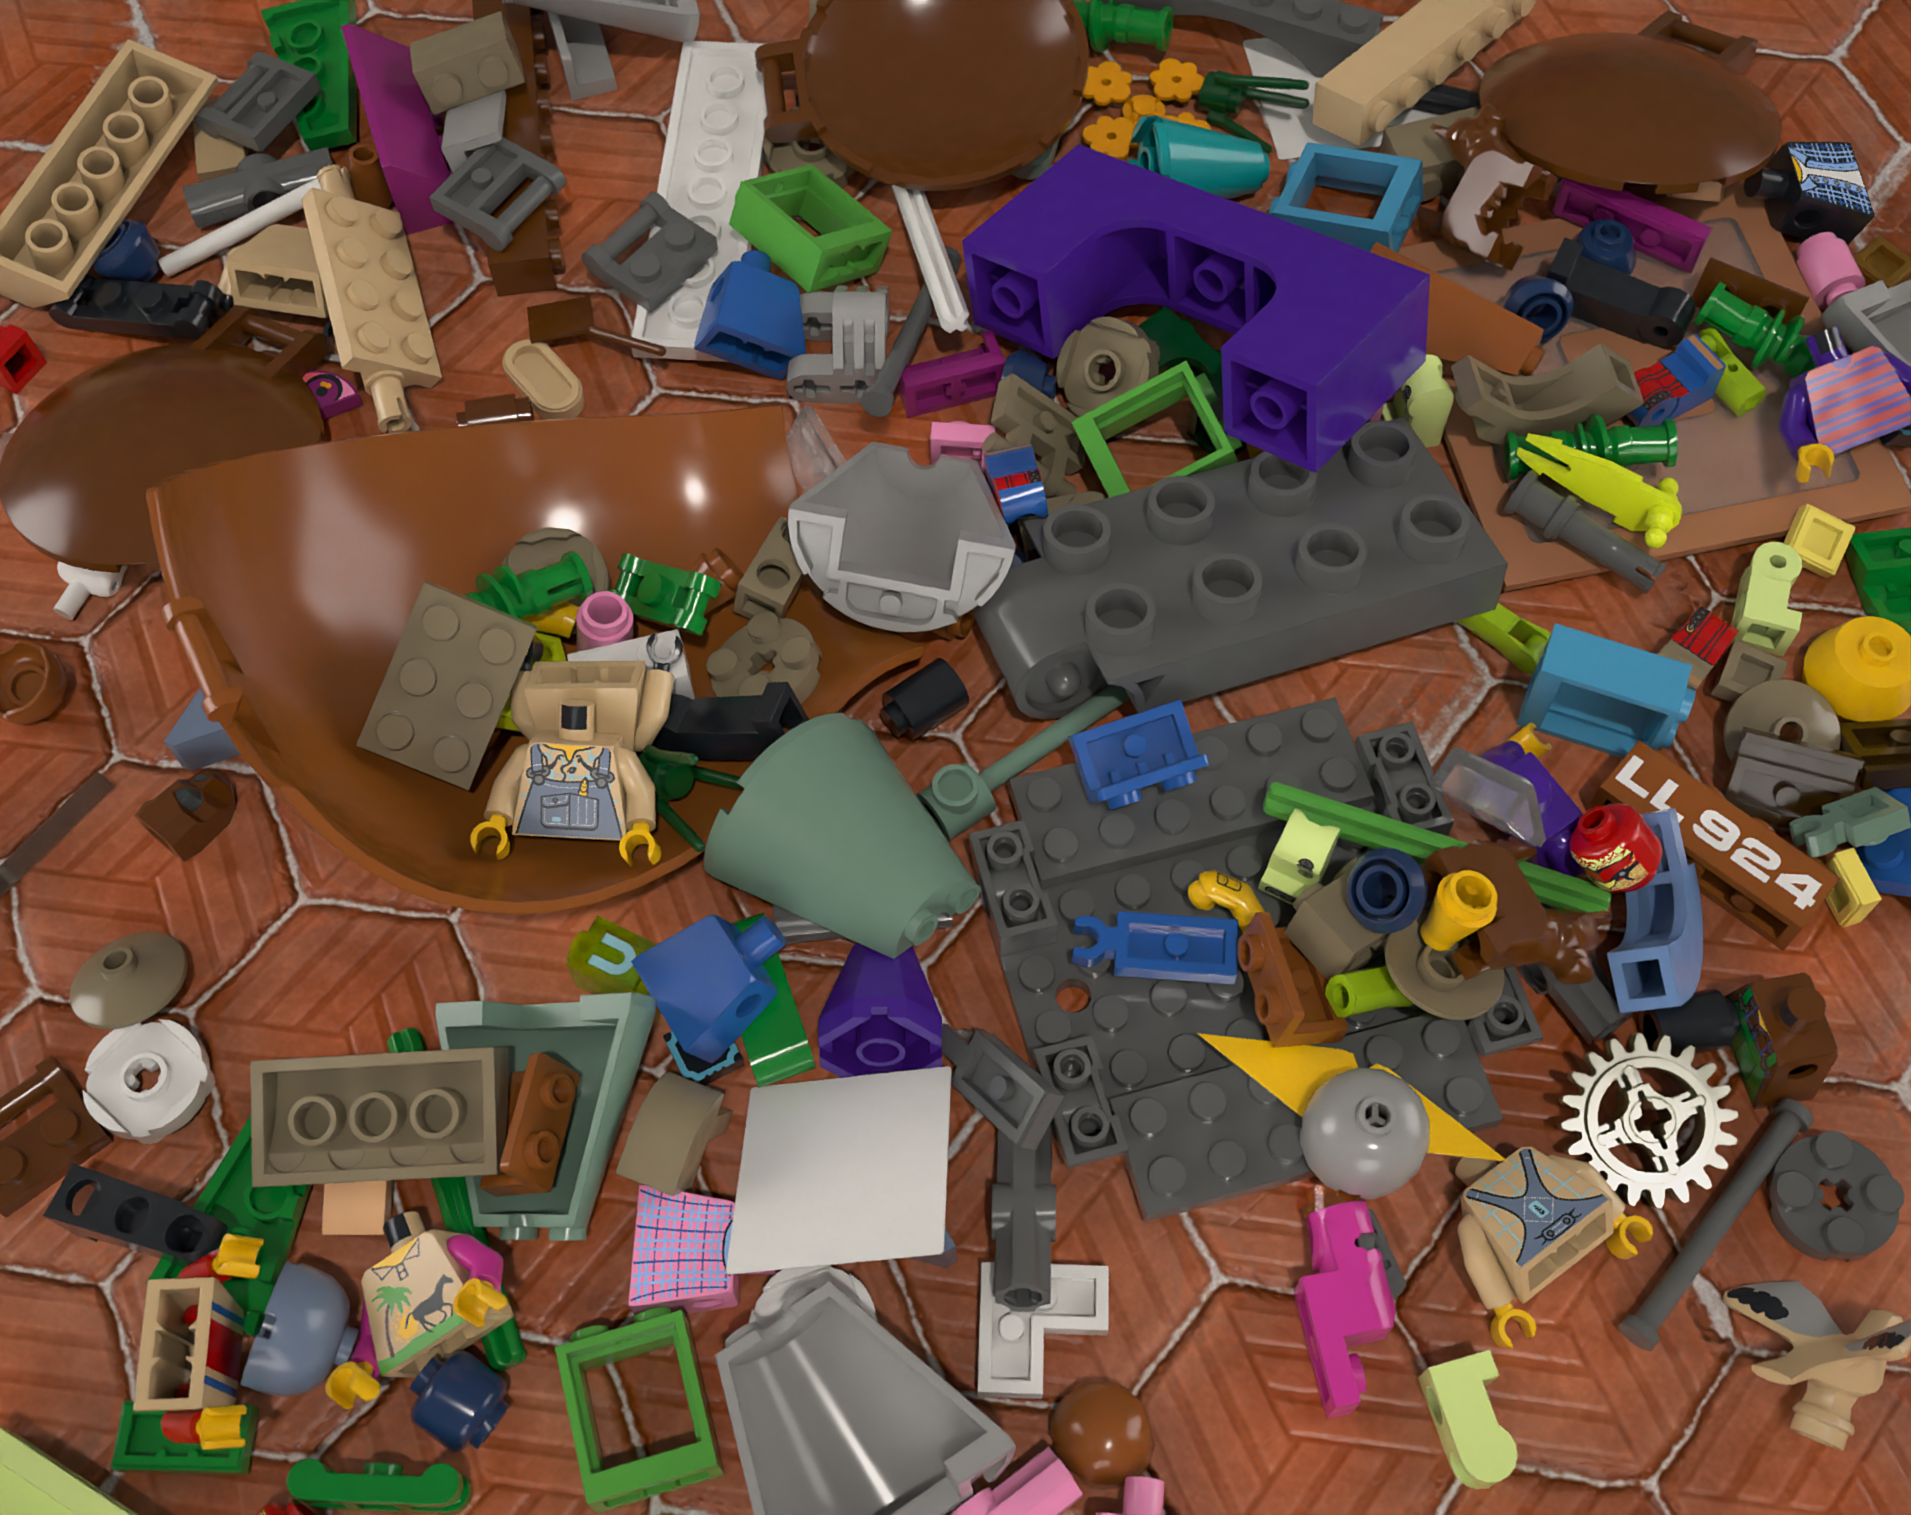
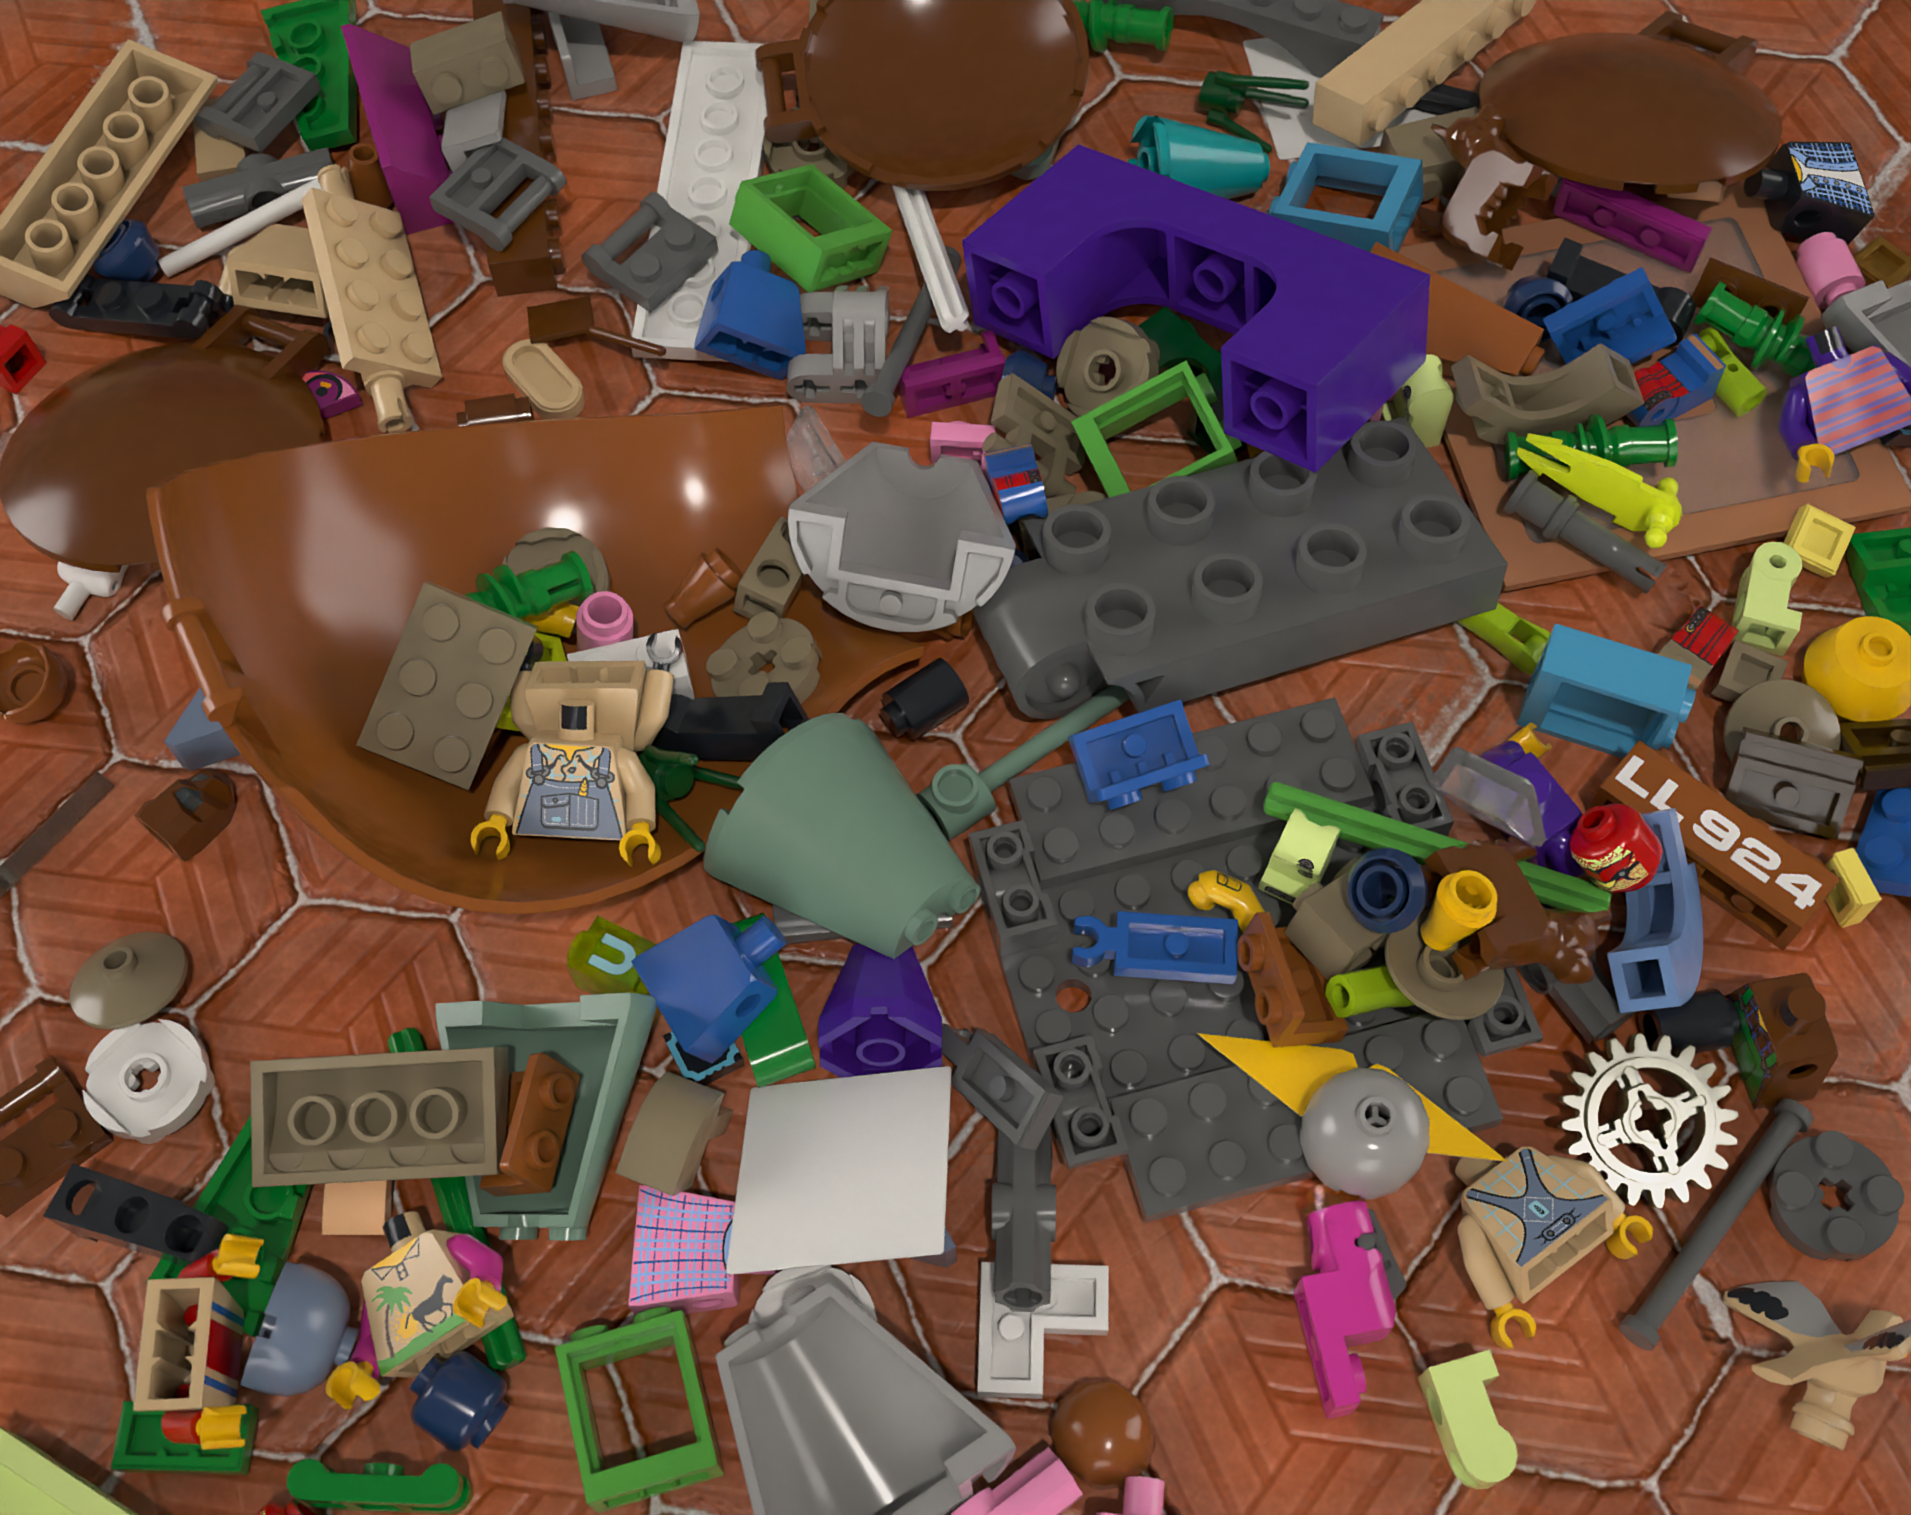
(665, 593): green plate -> none
(1110, 85): light orange plant -> none
(1608, 244): dark blue cone -> none
(1619, 315): none -> blue bracket
(1858, 819): sand green plate -> none

